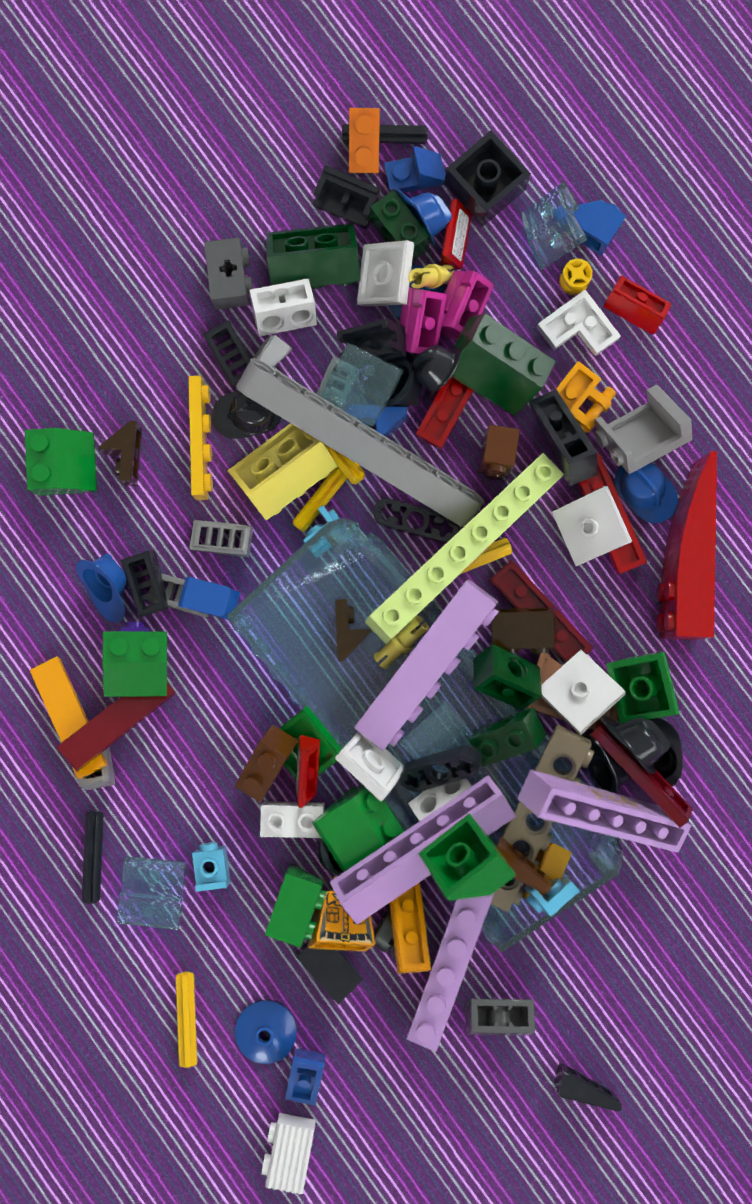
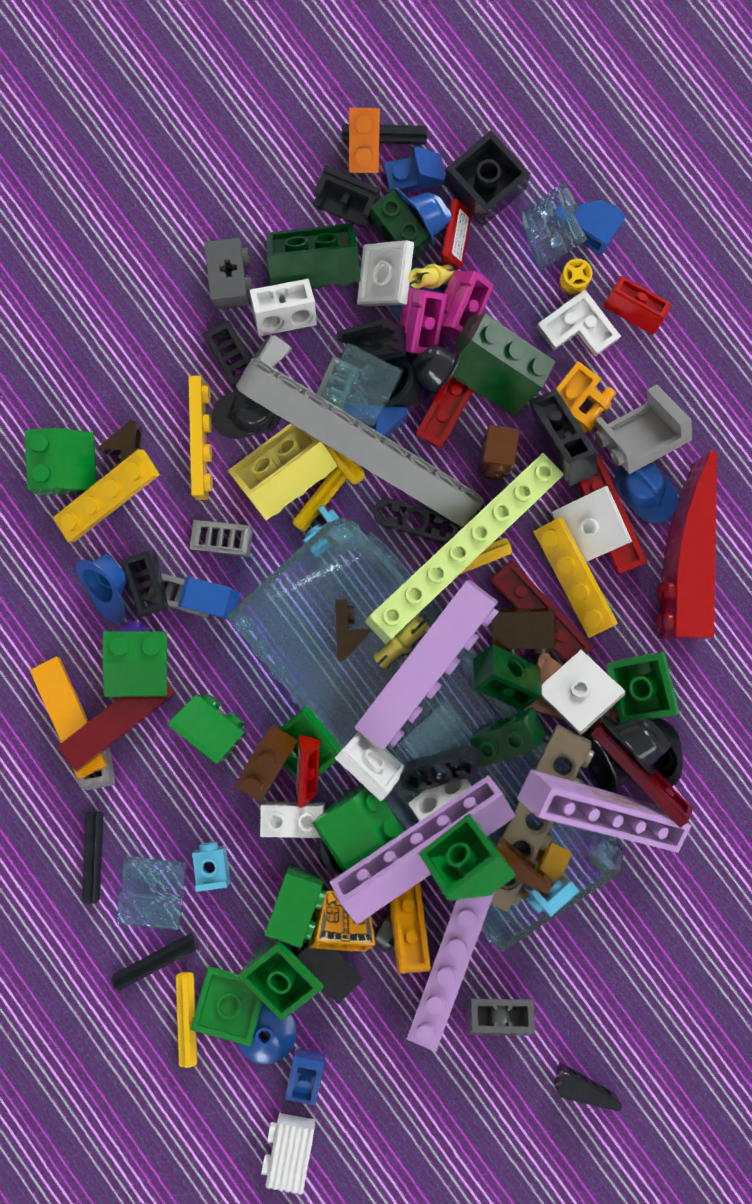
(106, 495): none -> yellow plate
(154, 962): none -> black axle
(208, 727): none -> green slope
(226, 1008): none -> green plate
(279, 979): none -> green slope
(575, 577): none -> yellow plate

